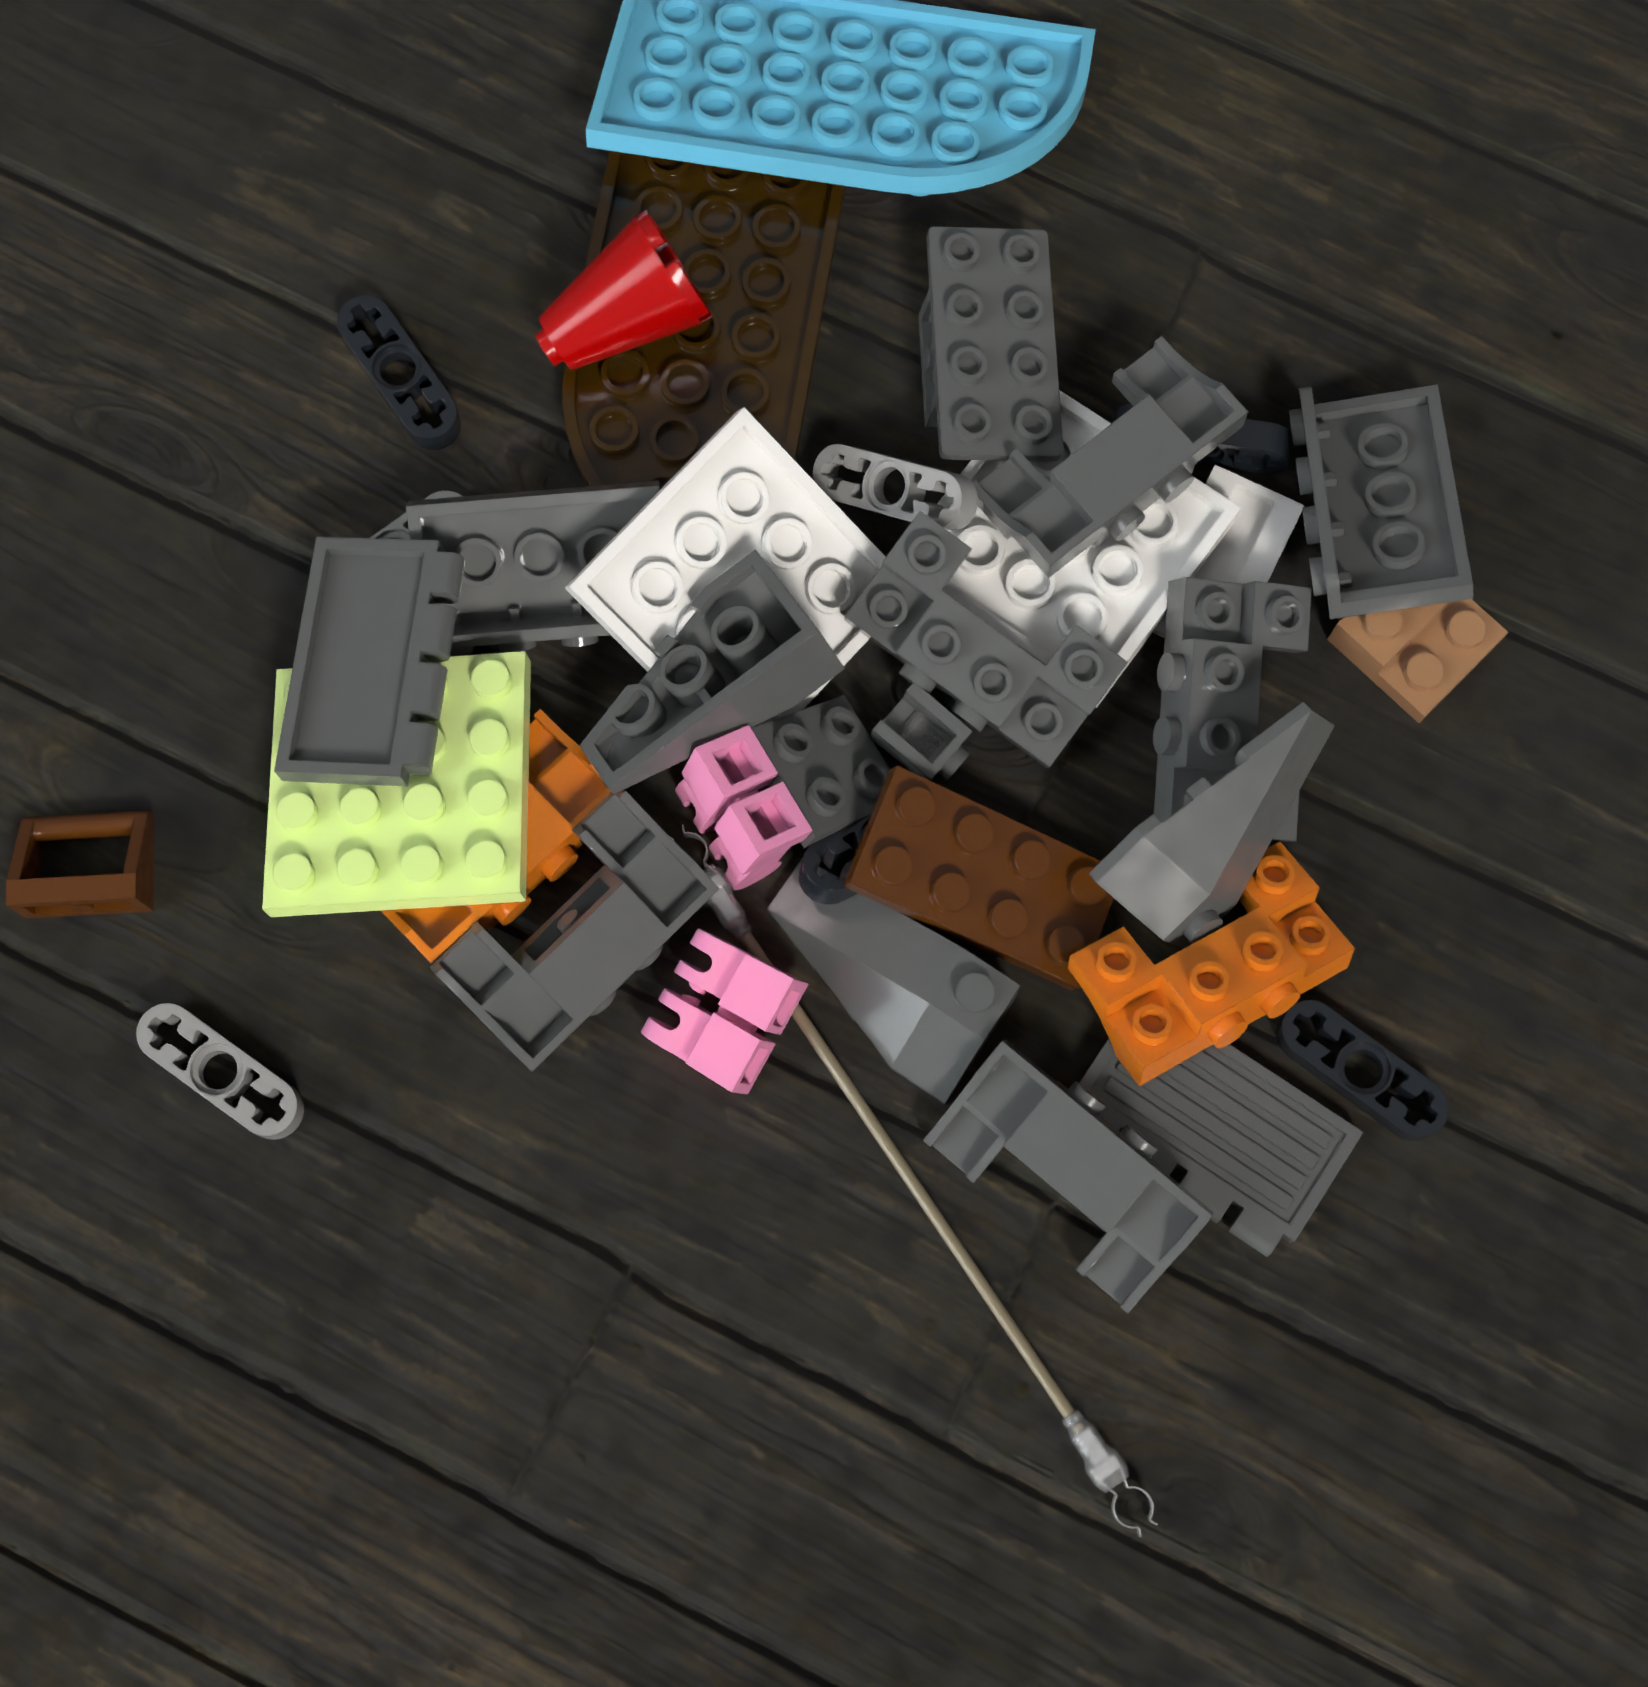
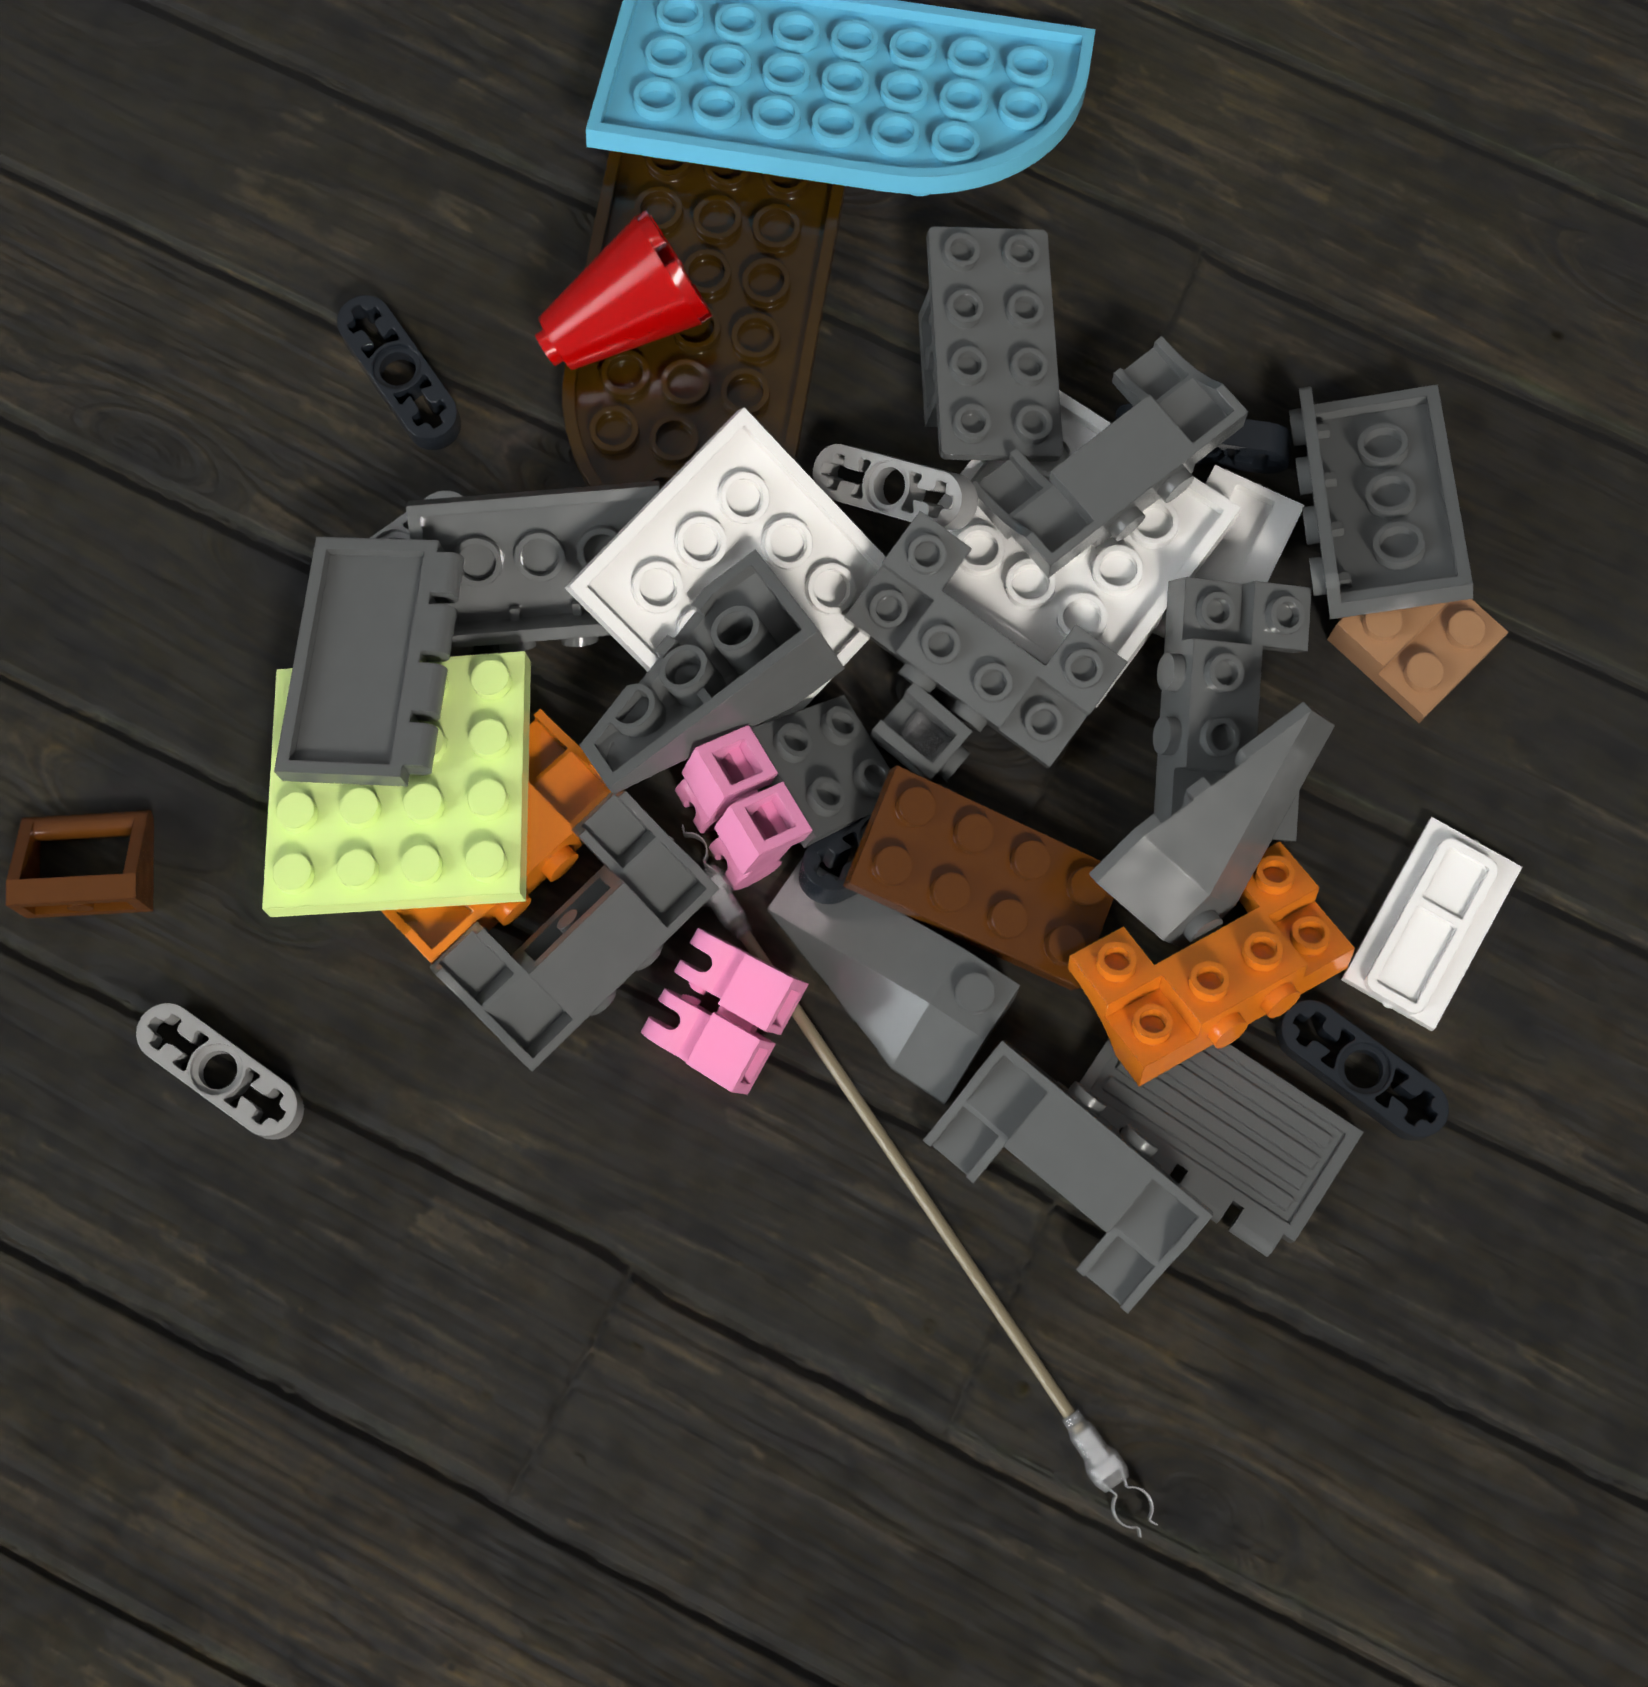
(1431, 924): none -> white piece

